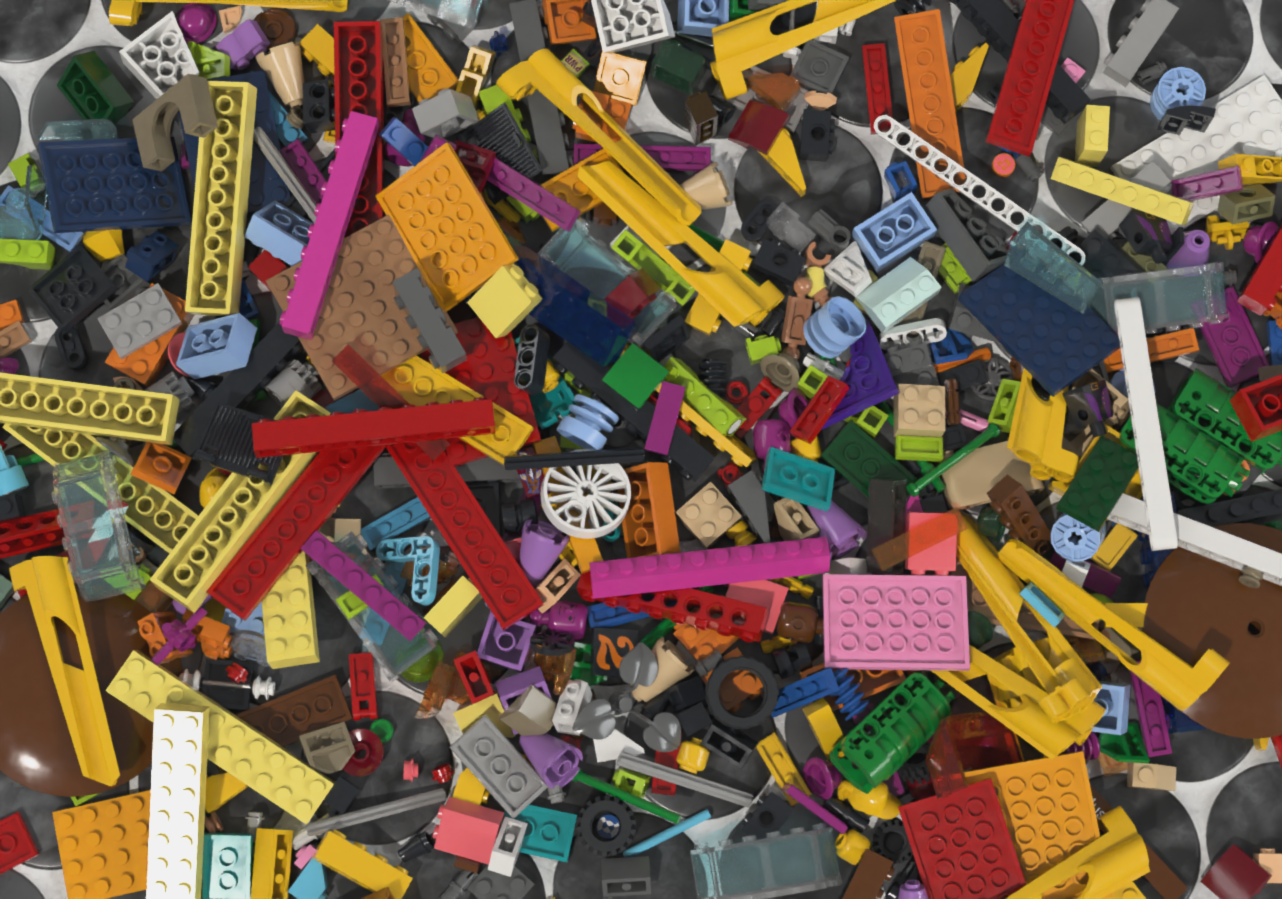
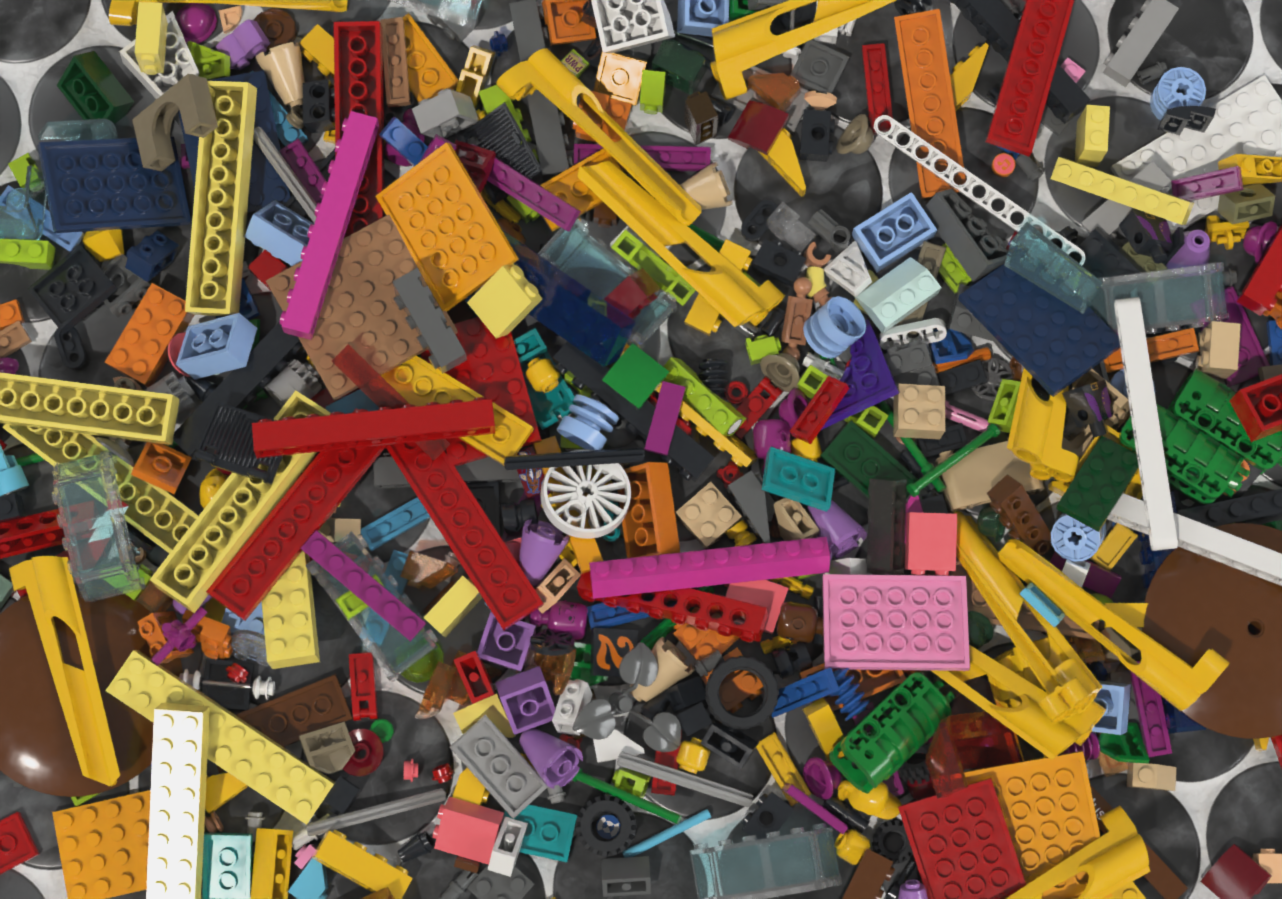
(139, 321): light grey plate -> none
(151, 37): none -> light yellow brick
(421, 559): medium azure beam -> none
(530, 369): black beam -> none
(530, 713): dark tan slope -> none
(652, 91): none -> lime slope
(667, 339): black tile -> none
(856, 136): none -> dark tan hat
(900, 180): blue window -> none
(918, 448): lime tile -> none
(919, 538): clear orange tile -> none
(952, 402): reddish brown axle -> none
(1218, 349): none -> tan brick
(1251, 577): dark tan bush -> none

